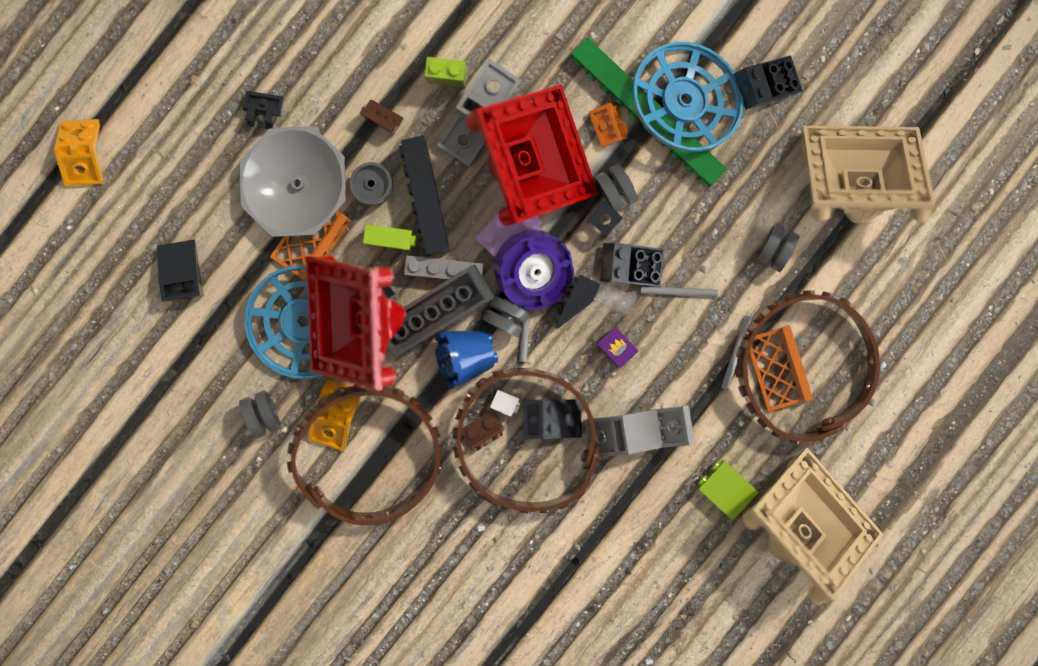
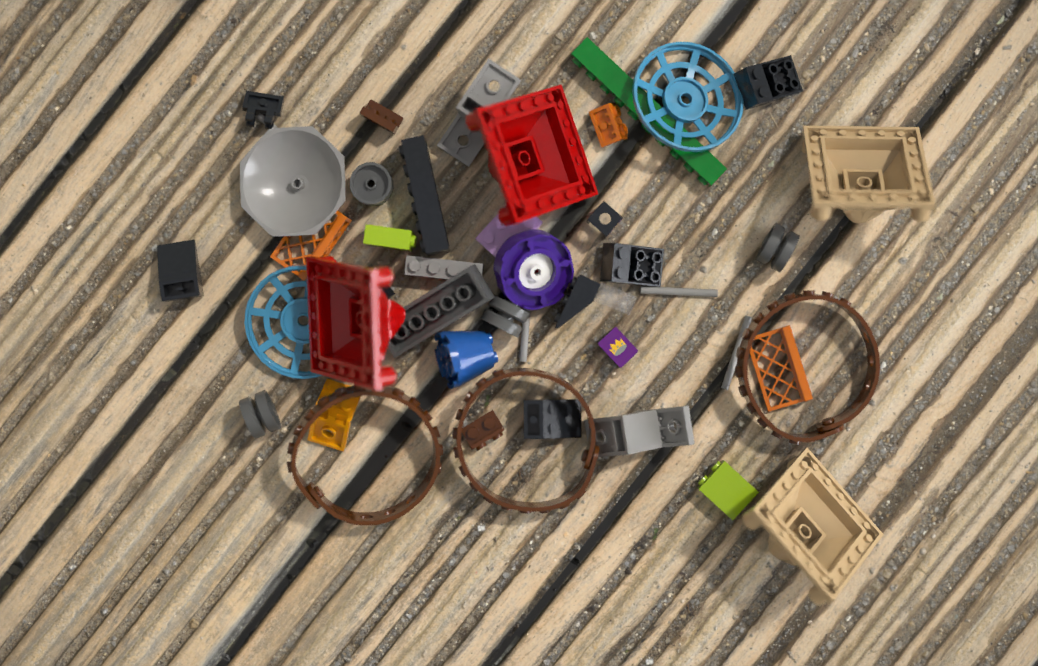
(78, 151): light orange bracket -> none
(446, 72): lime brick -> none
(505, 403): white brick -> none
(618, 186): dark grey wheel -> none

